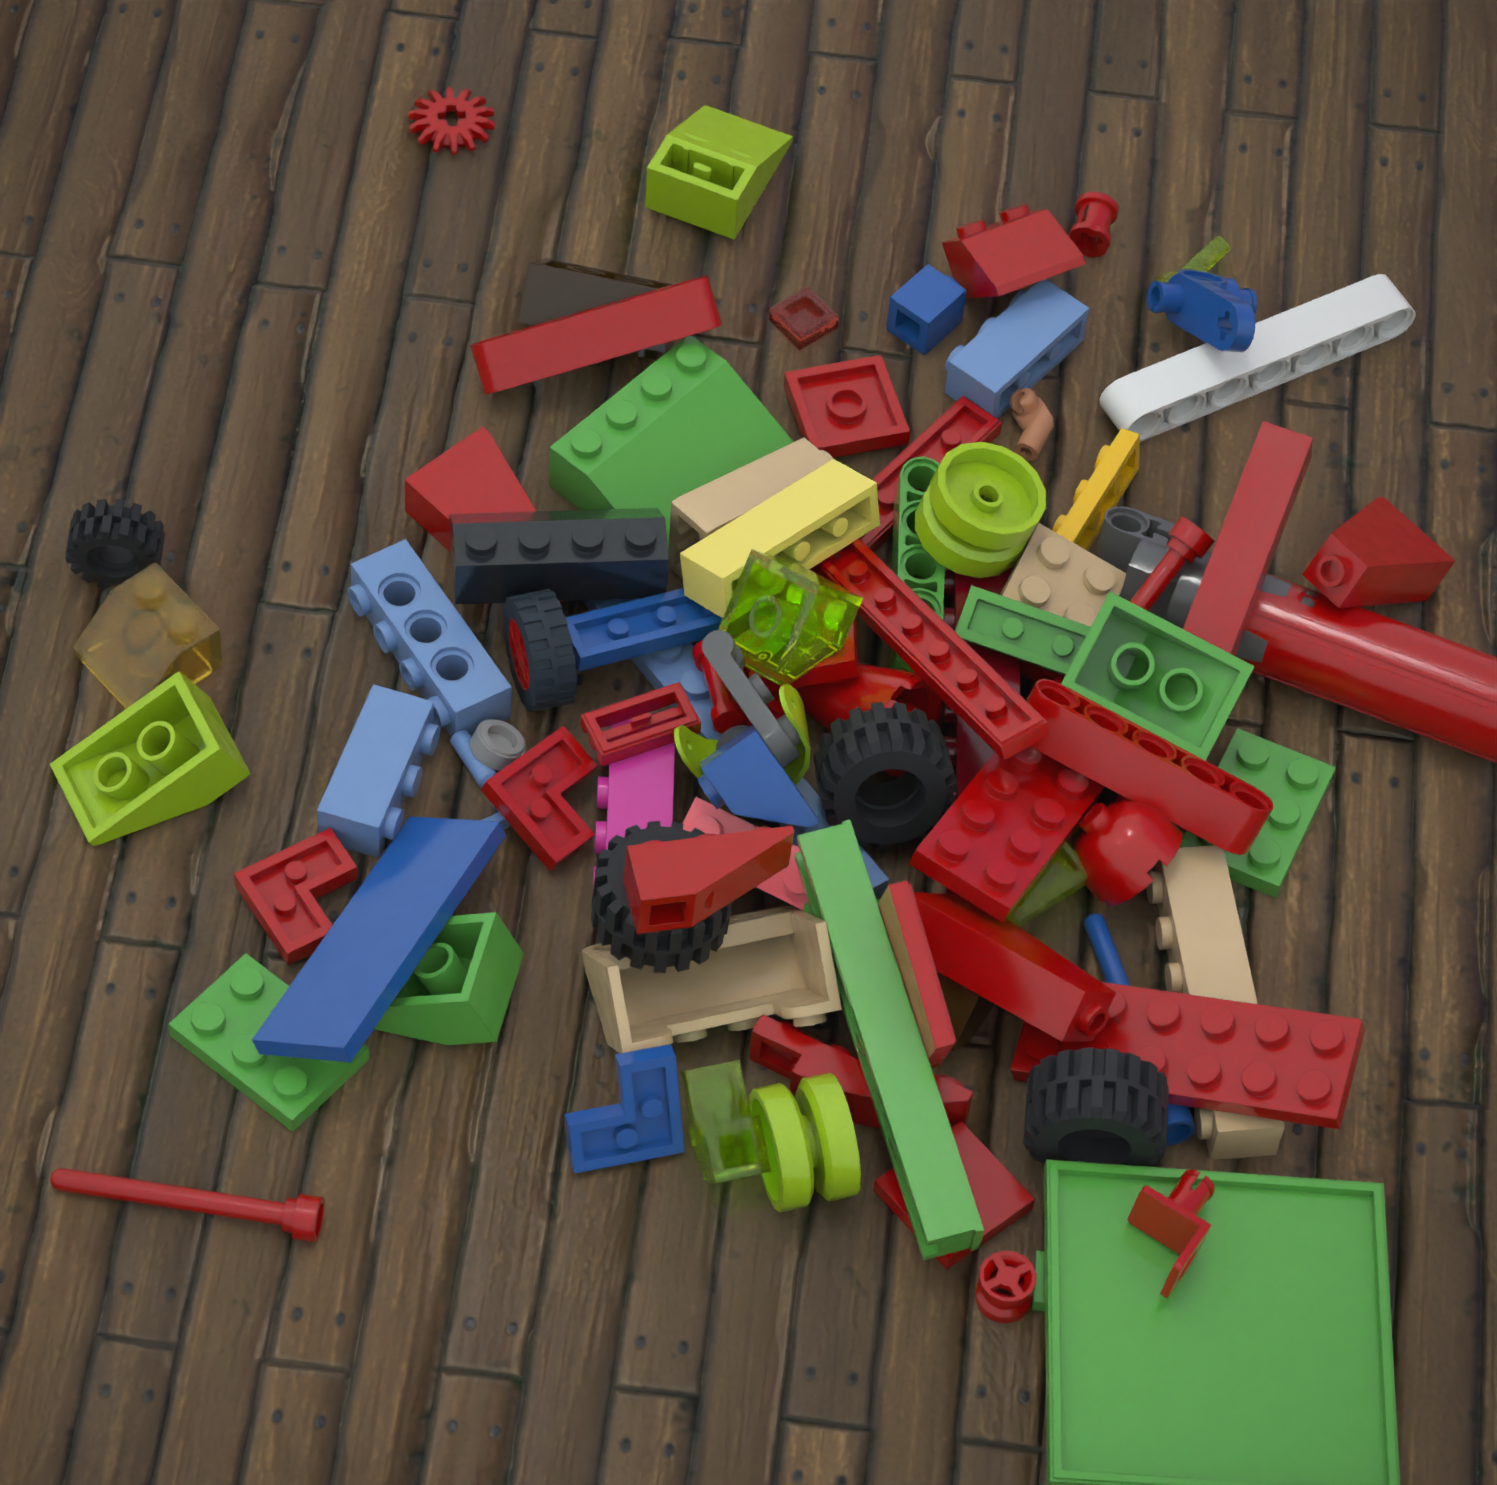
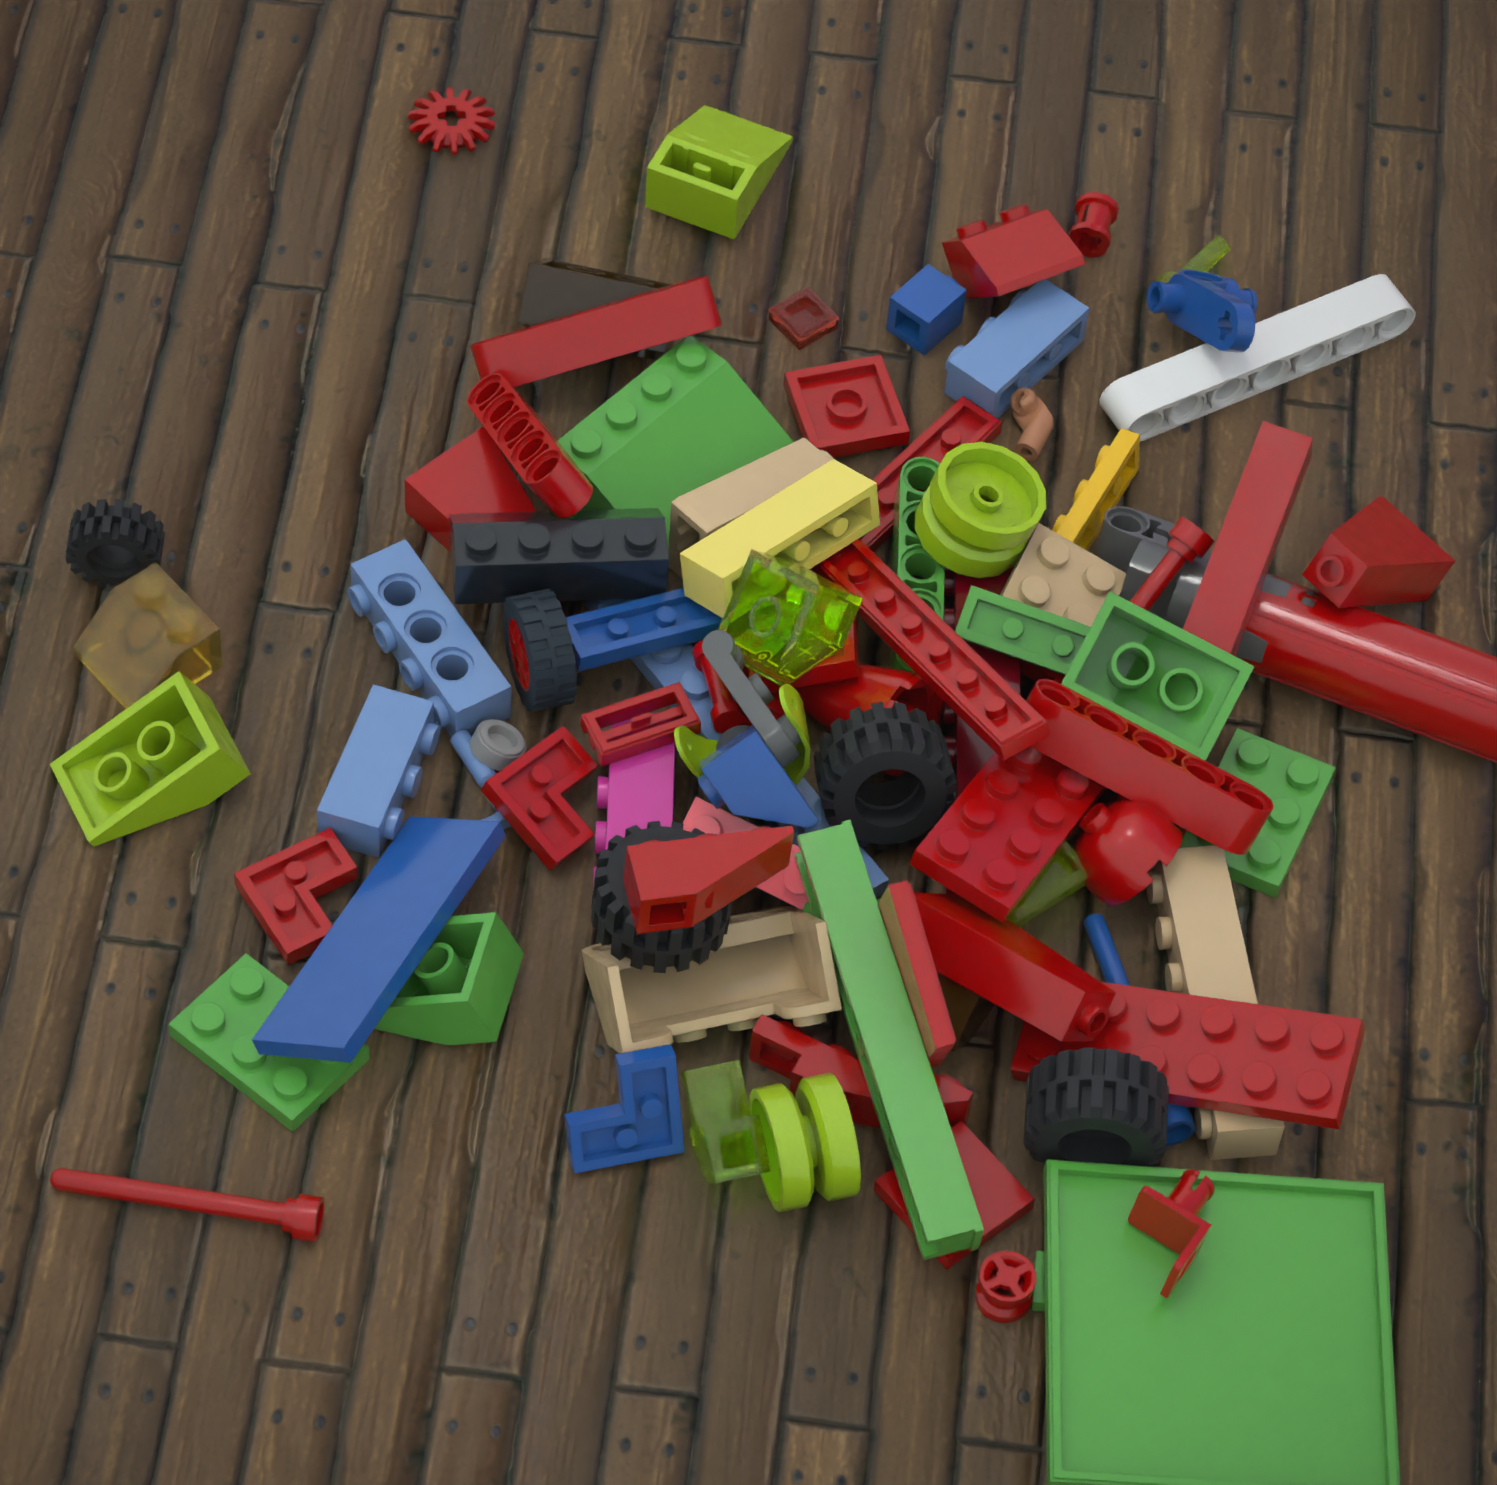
(529, 446): none -> red beam

